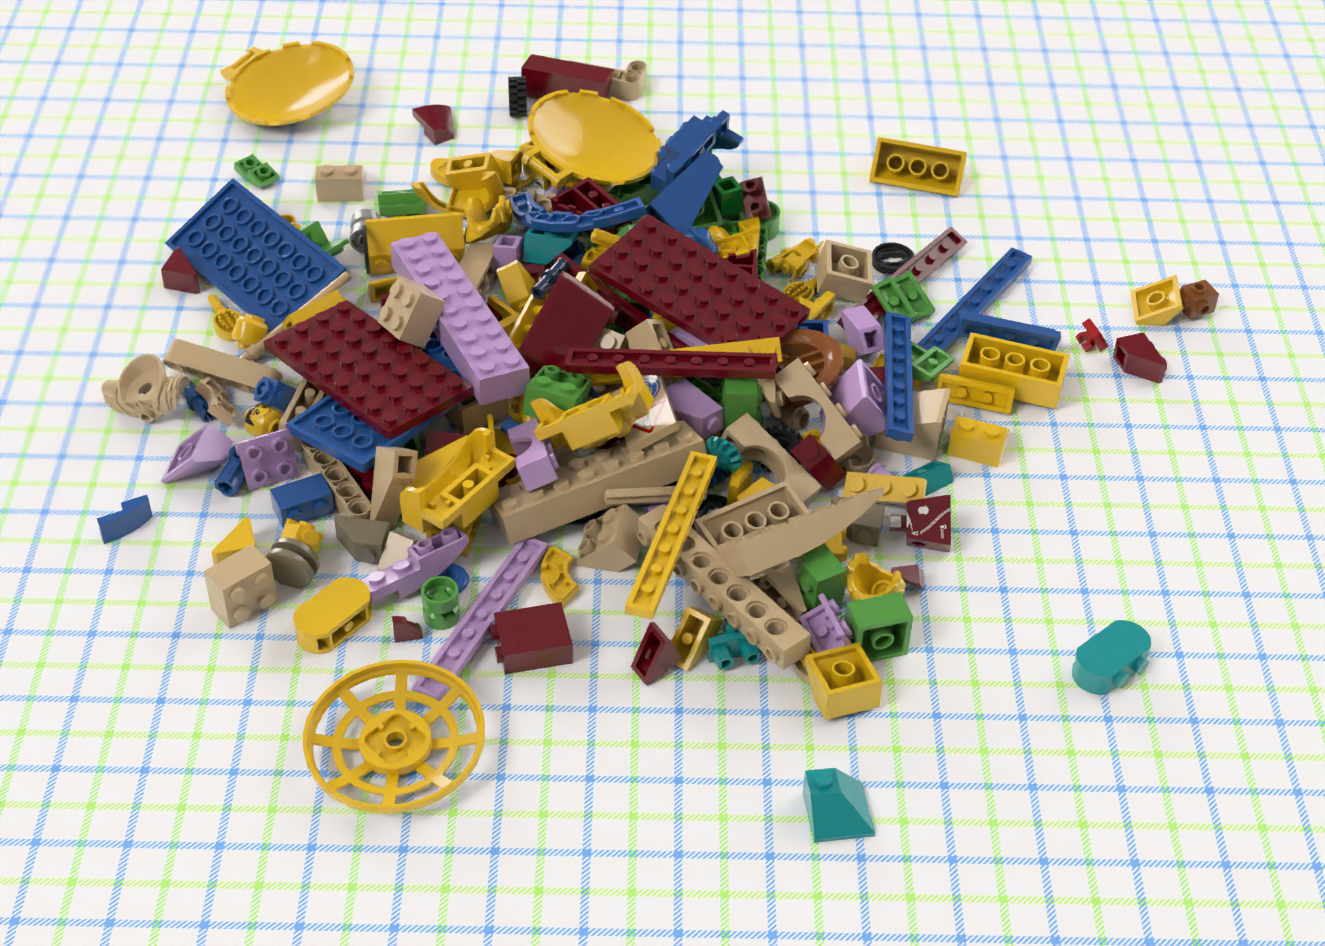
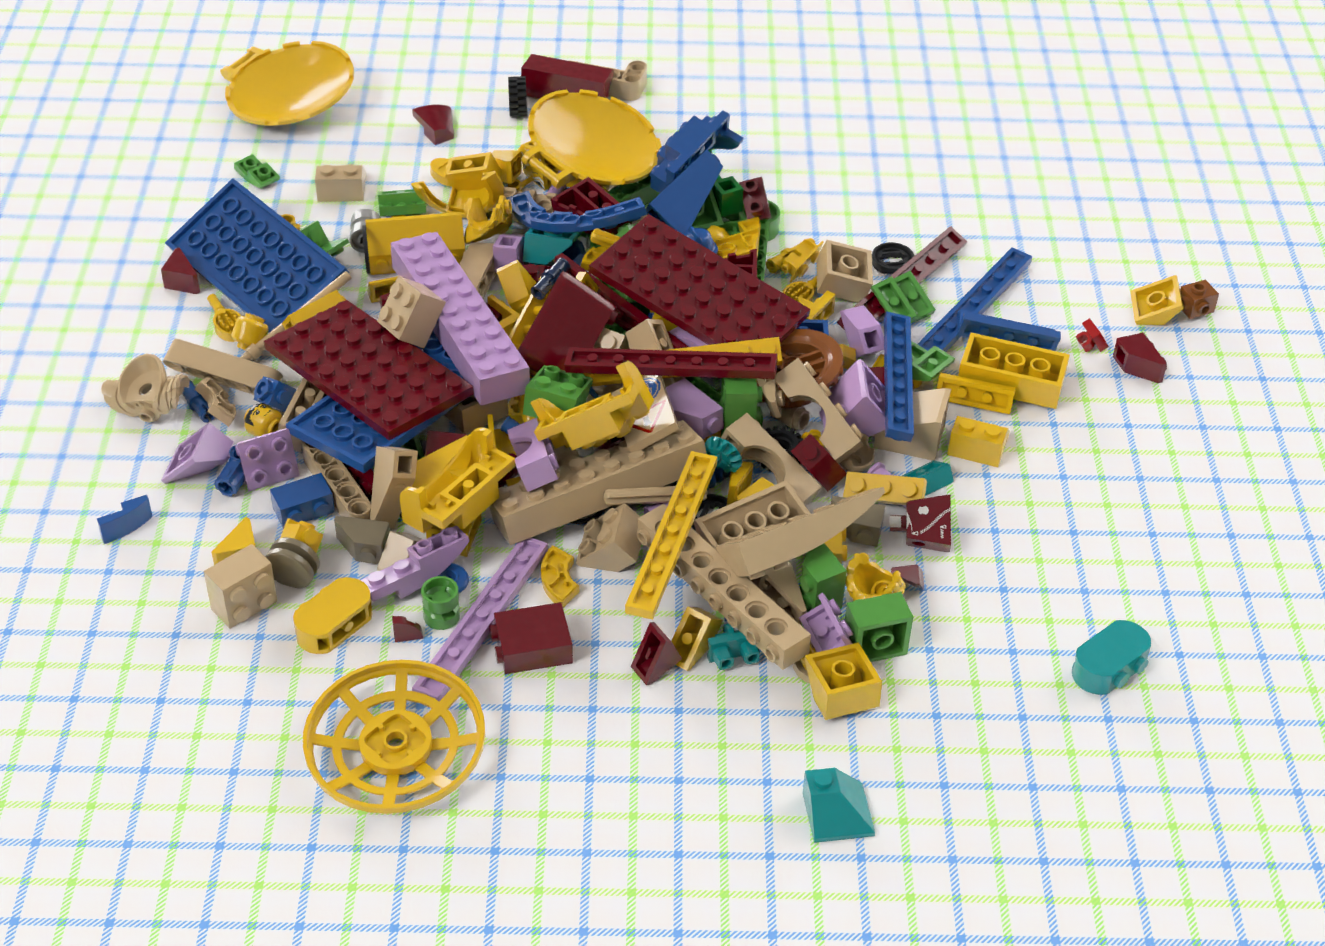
(918, 166): yellow slope -> none

